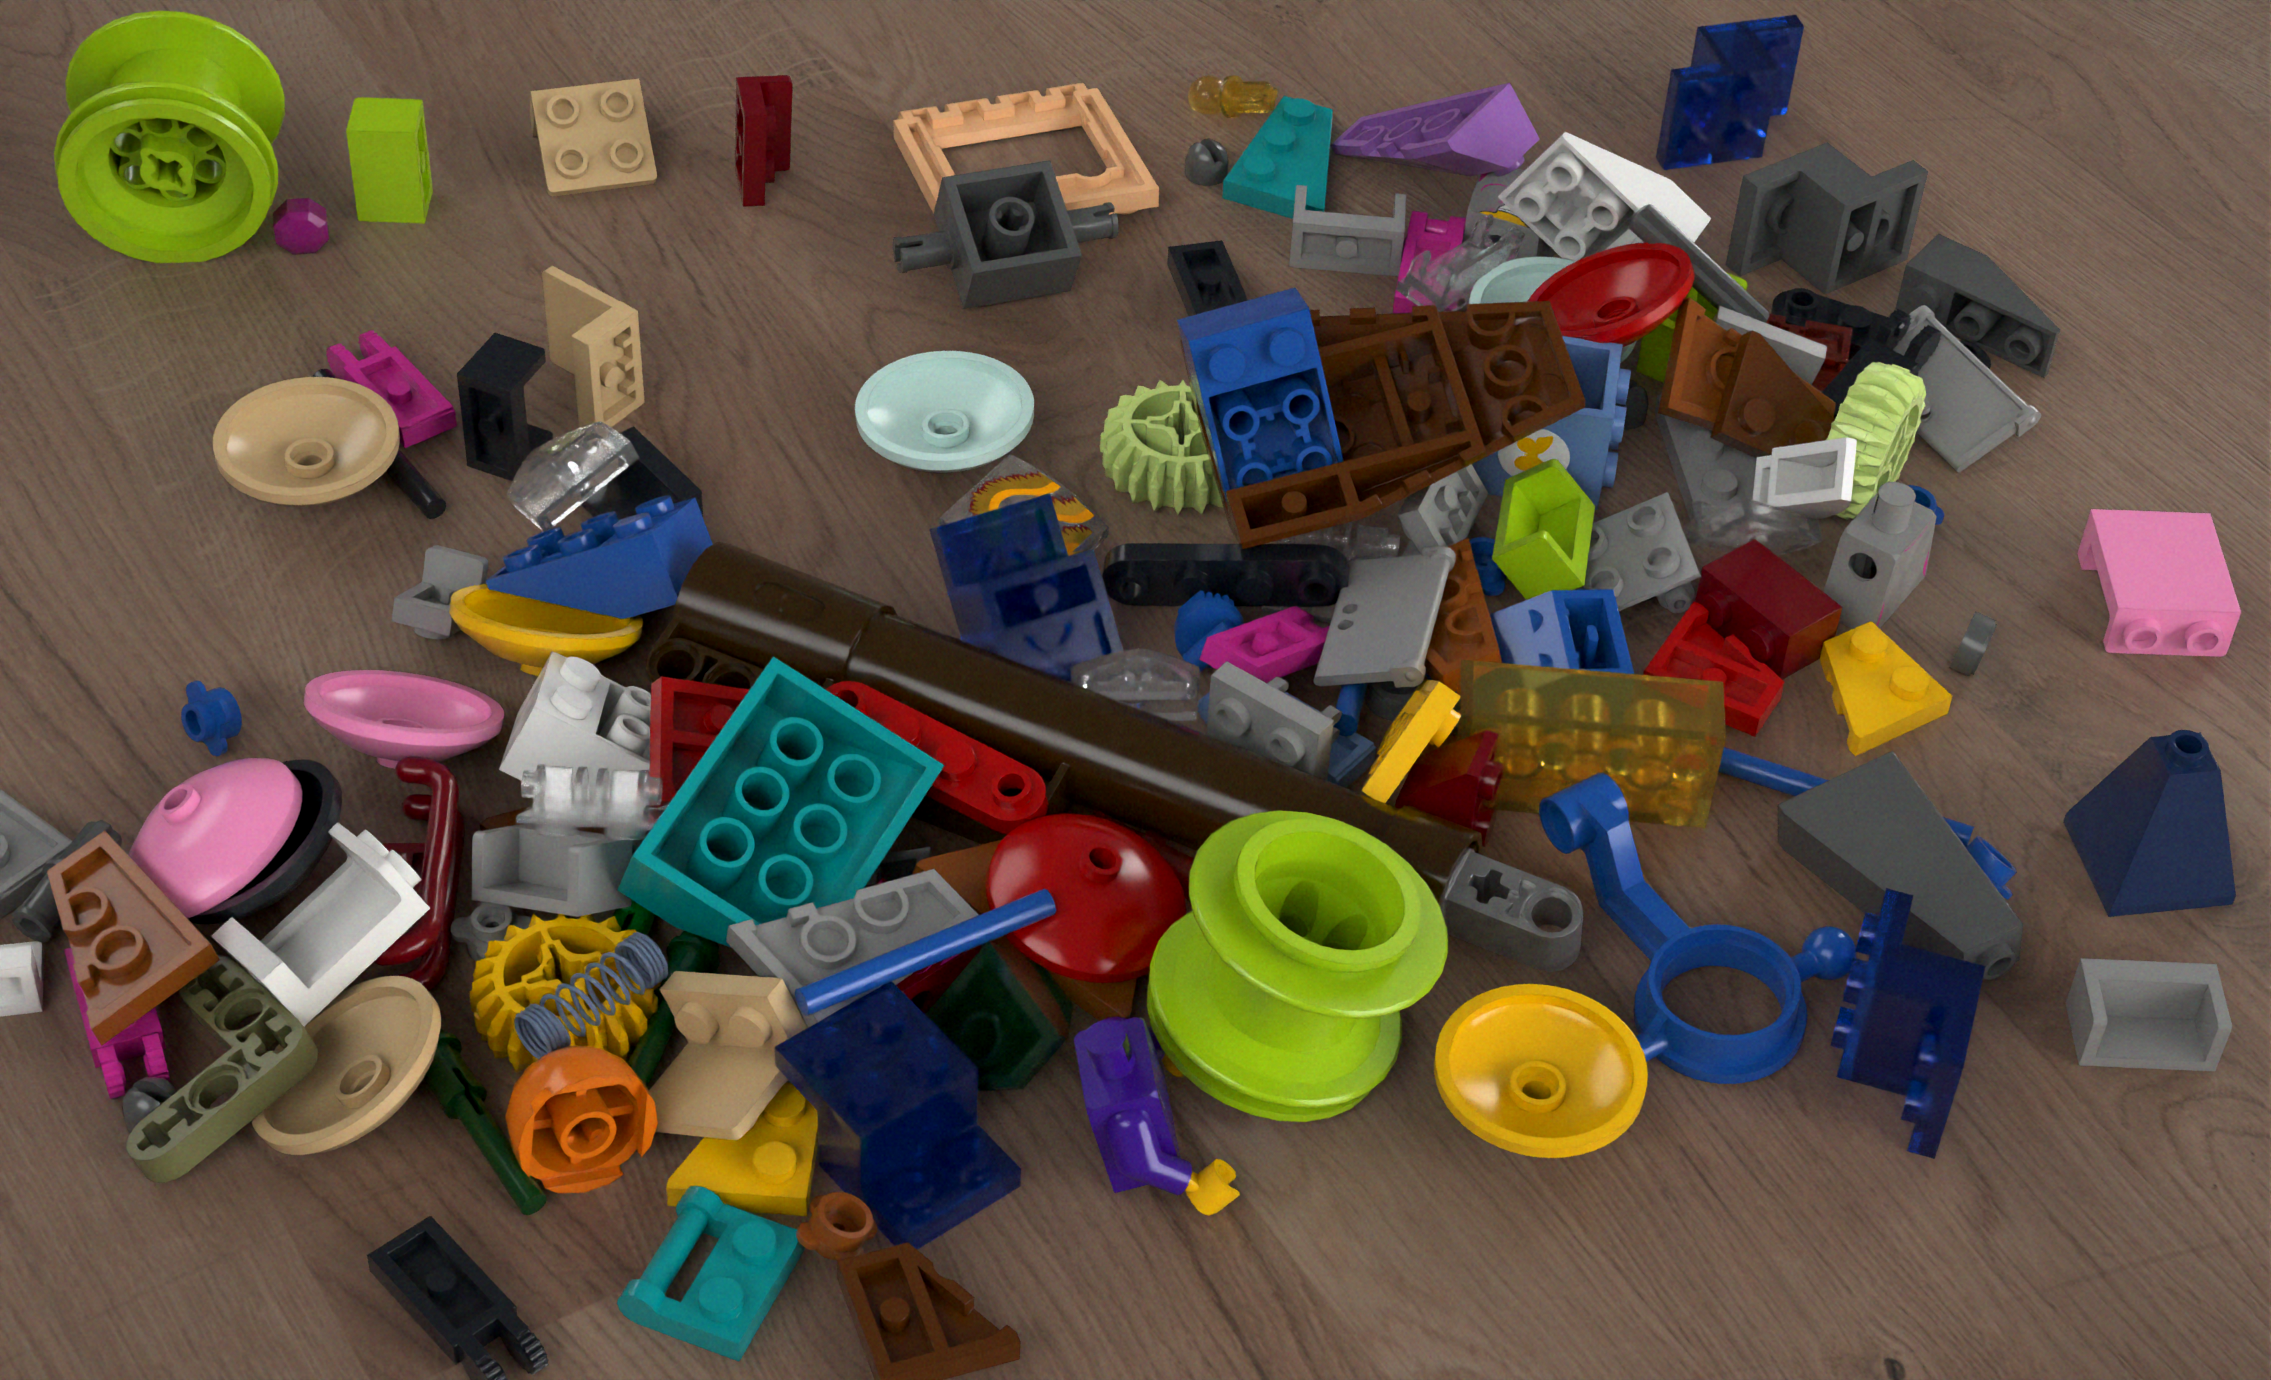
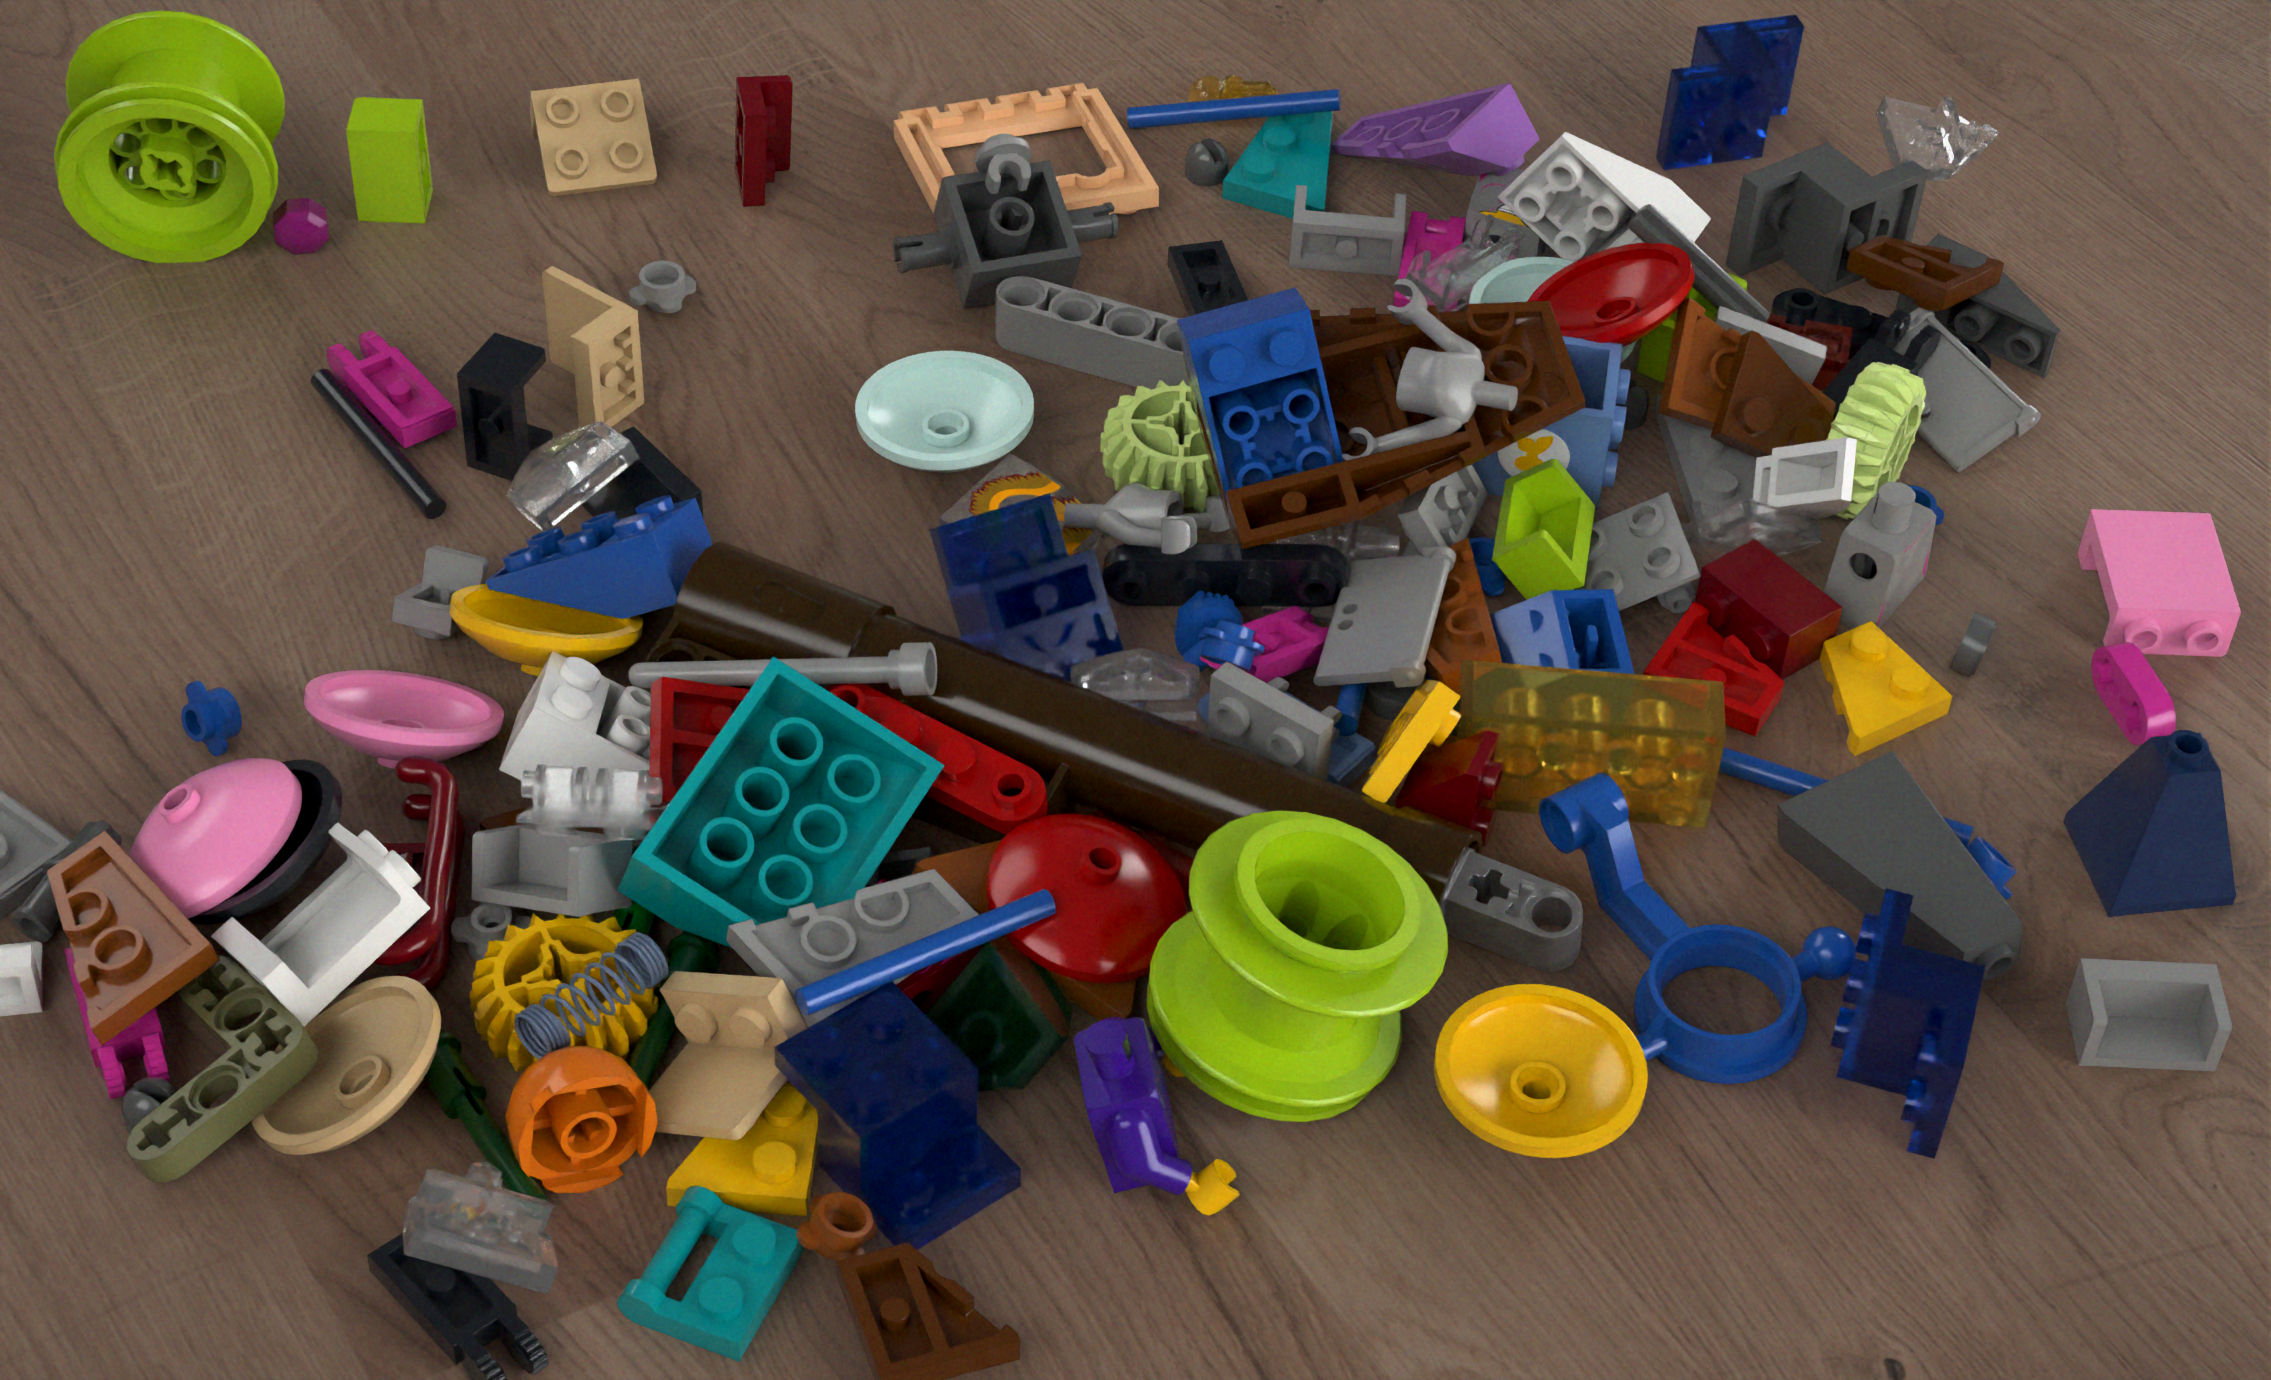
(306, 441): tan dish -> none
(481, 1228): none -> clear slope
(662, 287): none -> light grey plate
(908, 669): none -> light grey piece
(1004, 155): none -> light grey plate
(1088, 333): none -> light grey beam
(1148, 518): none -> light grey piece
(1231, 644): none -> blue plate
(1234, 109): none -> blue bar
(1435, 382): none -> light grey piece
(1921, 272): none -> reddish brown wing
(1931, 137): none -> clear slope
(2132, 692): none -> dark pink beam

